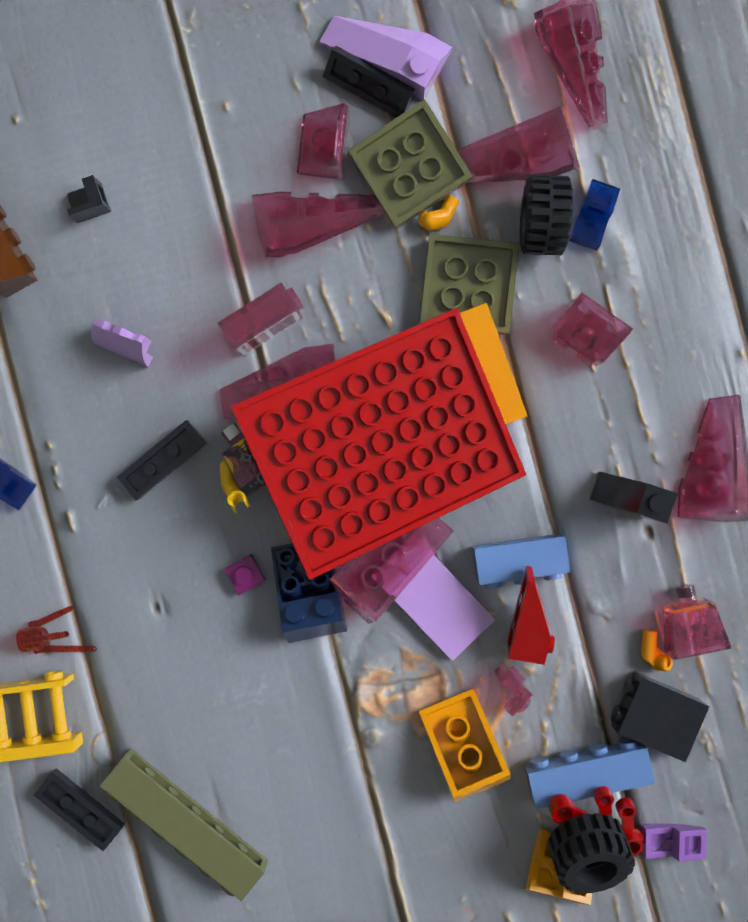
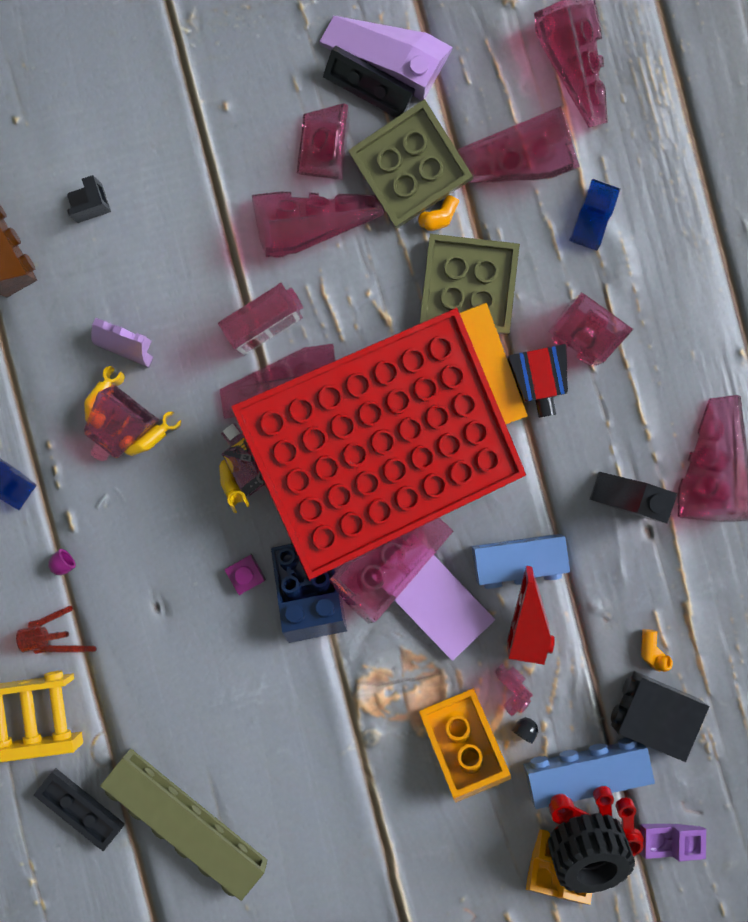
(61, 562): none -> magenta hinge
(119, 422): none -> clear pink torso
(162, 460): black plate -> none
(526, 729): none -> black hinge
(541, 376): none -> torso
(546, 215): black tyre -> none
(692, 626): clear pink torso -> none

